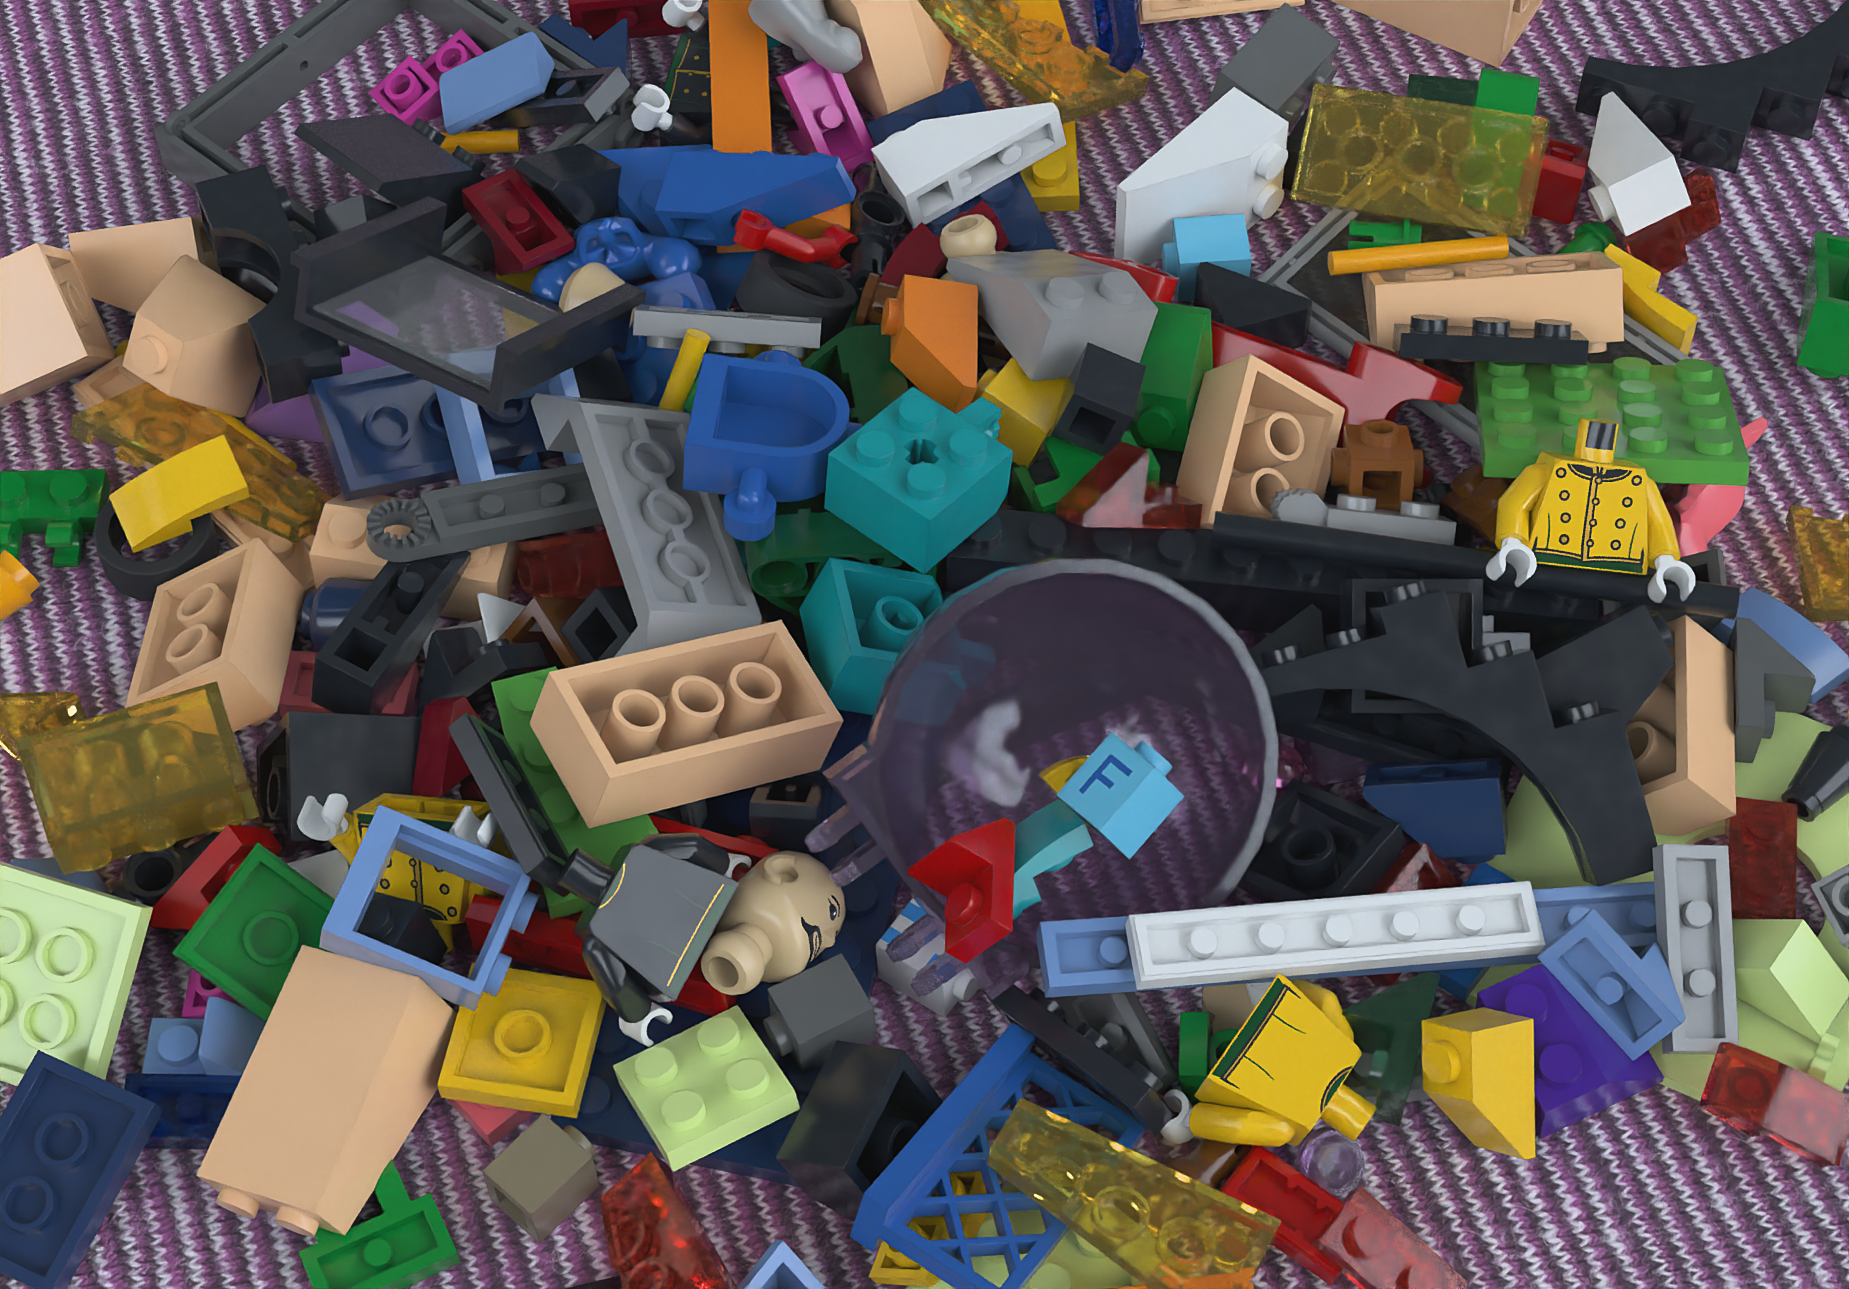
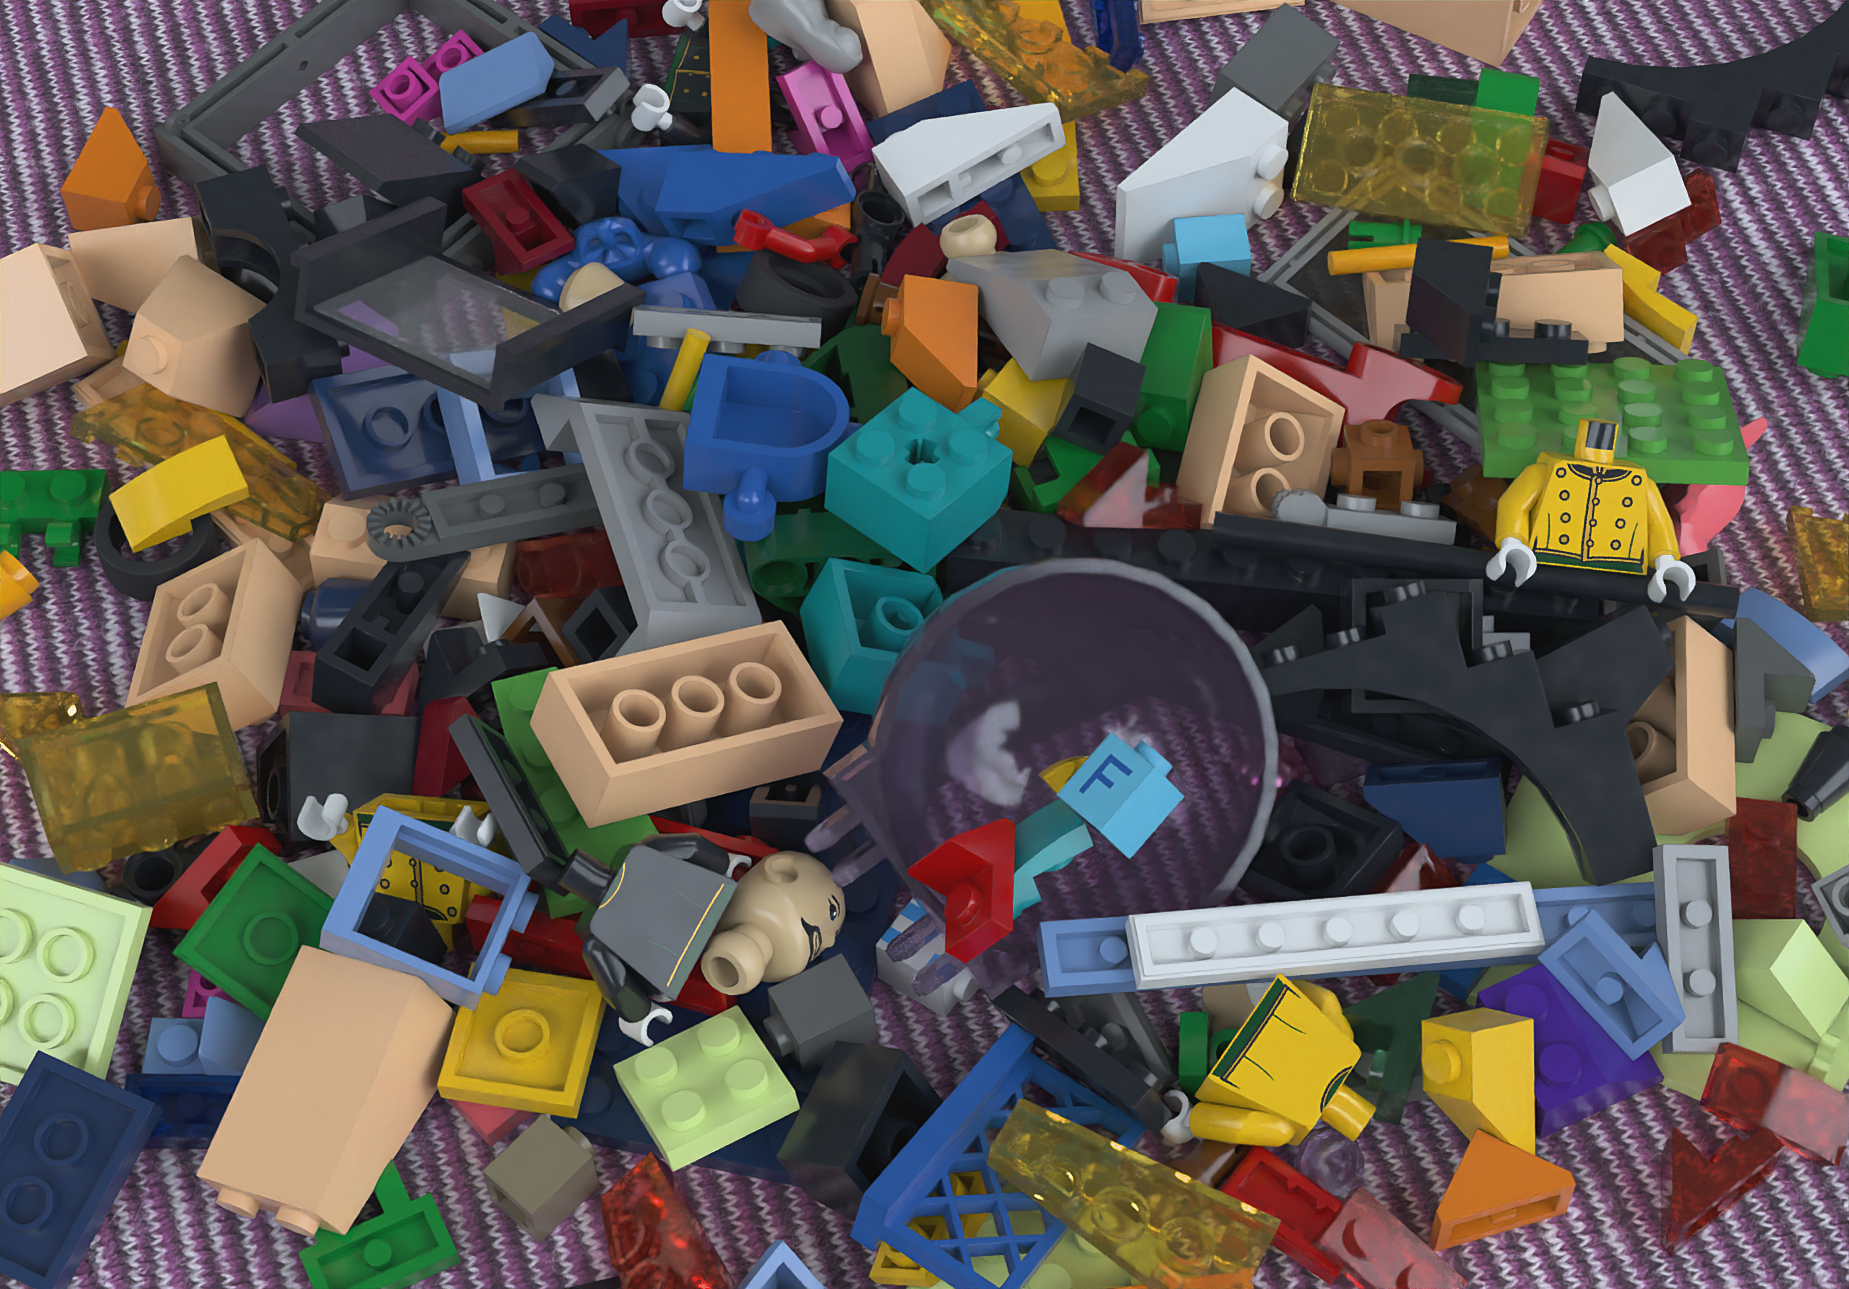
(110, 179): none -> orange slope
(1454, 297): none -> black slope
(1497, 1192): none -> orange slope
(1703, 1190): none -> clear red slope

